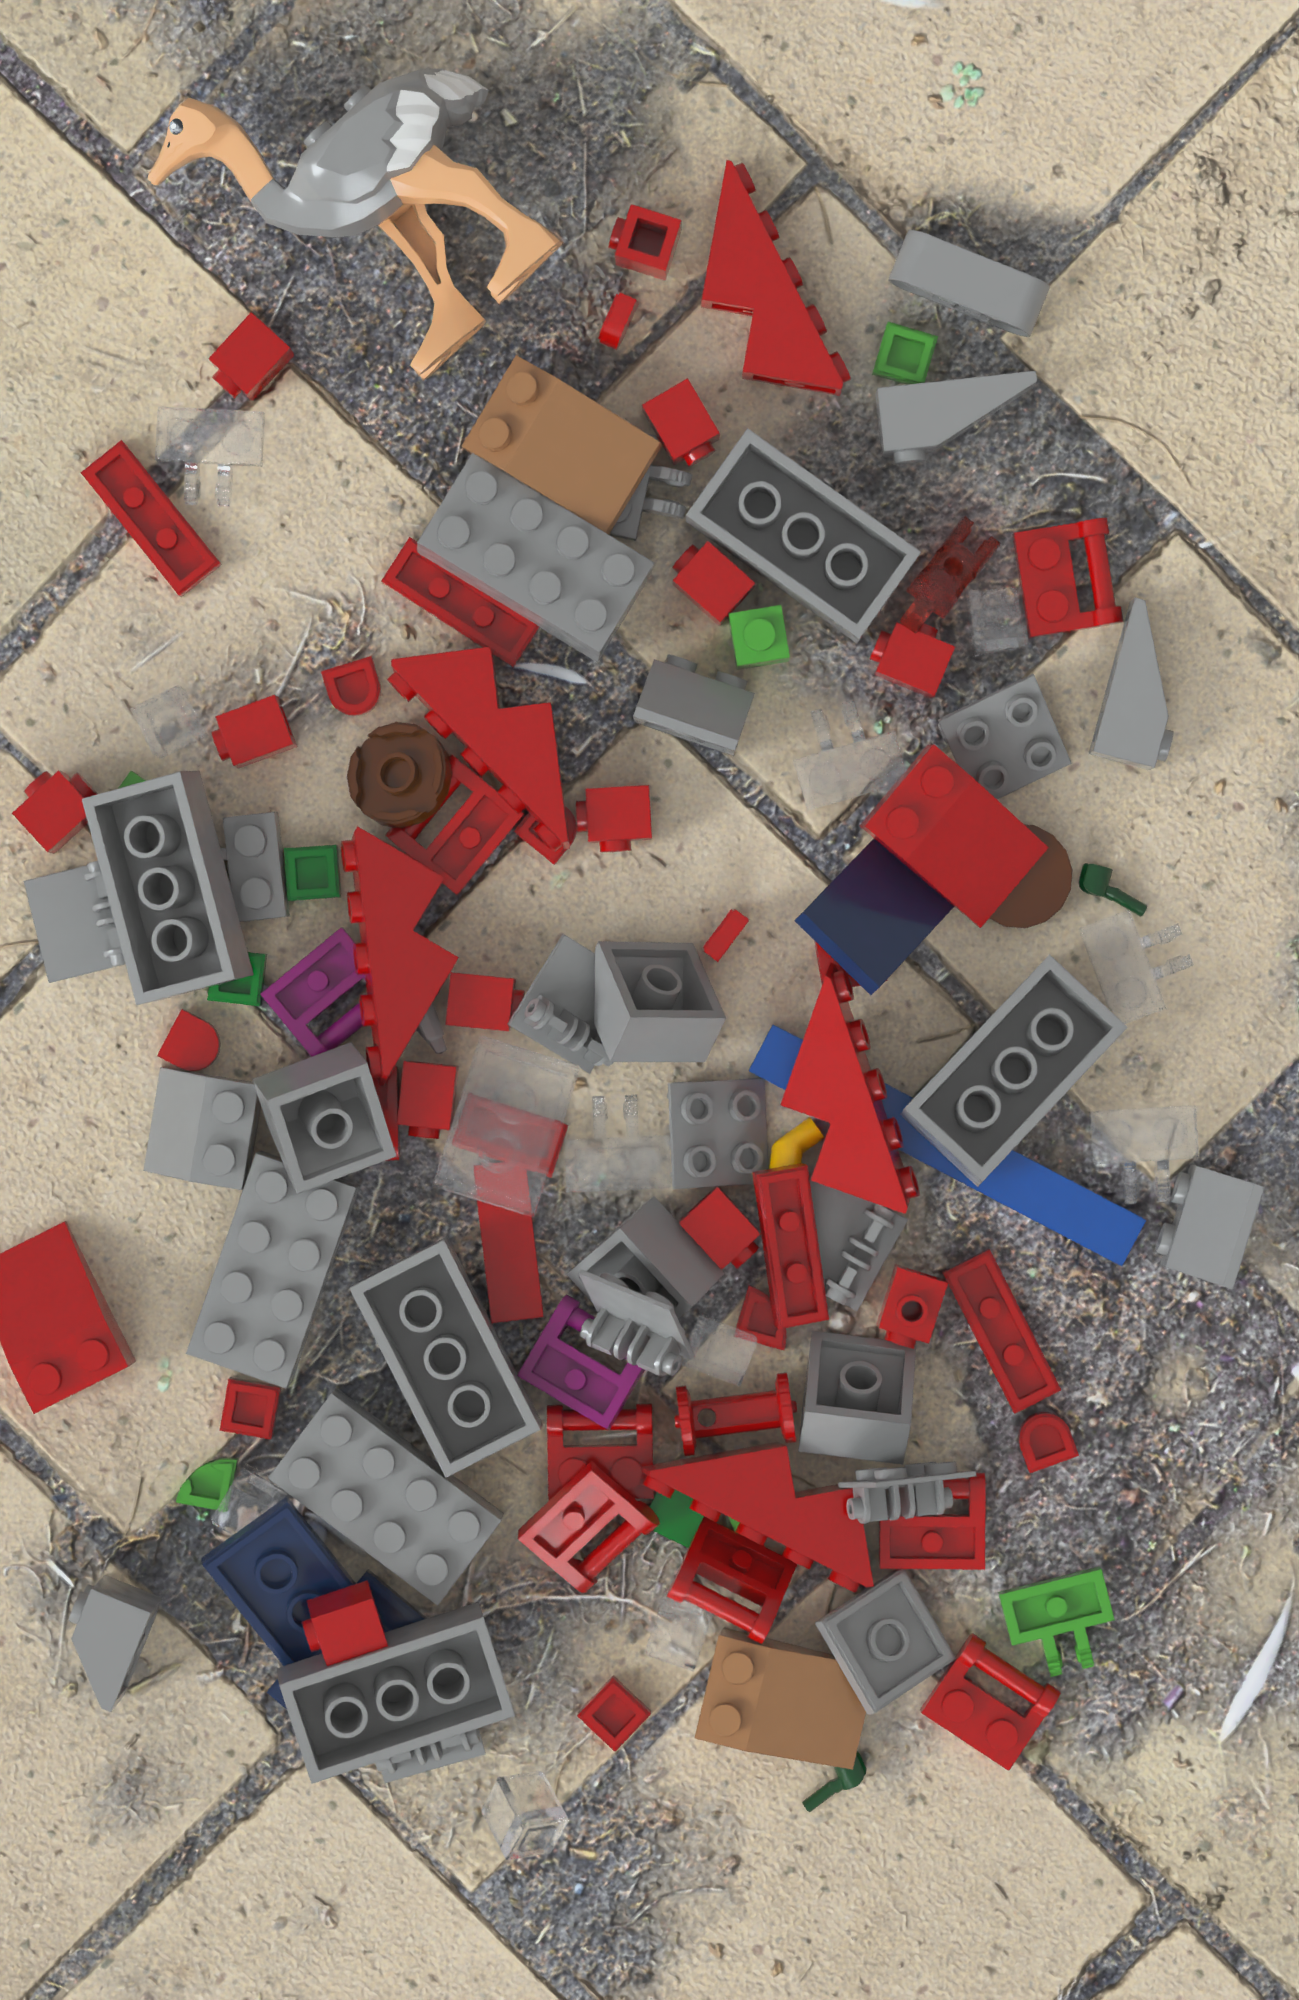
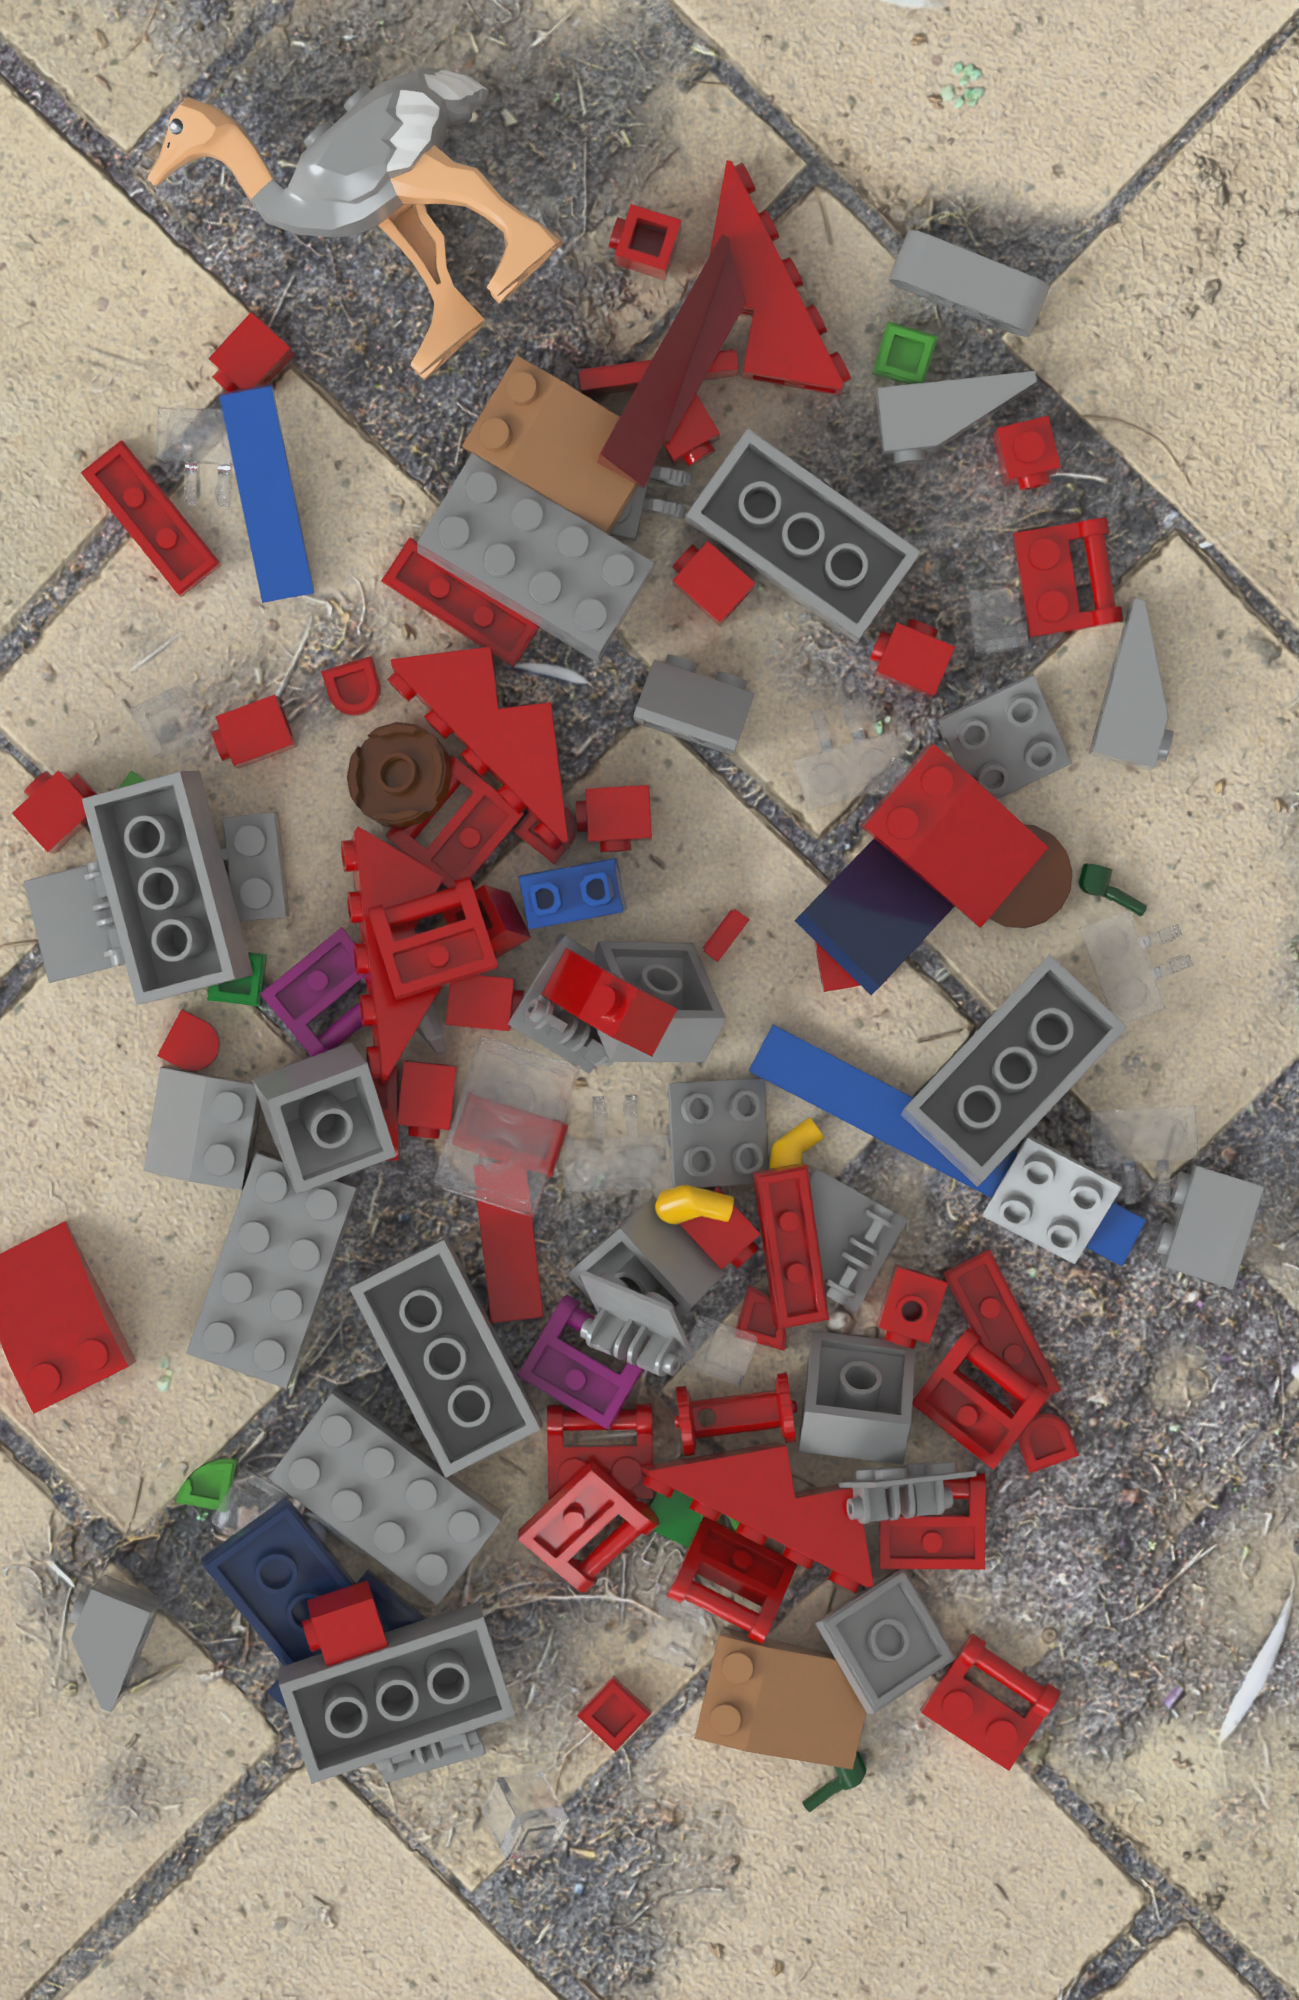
(250, 1408): red tile -> none
(266, 493): none -> blue tile
(312, 872): green tile -> none
(438, 954): none -> red plate
(500, 917): none -> red brick
(572, 893): none -> blue hips
(609, 1002): none -> red slope
(618, 320): red tile -> none
(628, 375): none -> red tile
(676, 369): none -> dark red wedge
(690, 1202): none -> yellow arm
(758, 637): bright green brick -> none
(839, 1087): red slope -> none
(946, 576): clear red hinge -> none
(971, 1412): none -> red plate
(1027, 453): none -> red brick
(1052, 1199): none -> hinge
(1057, 1608): bright green hinge -> none

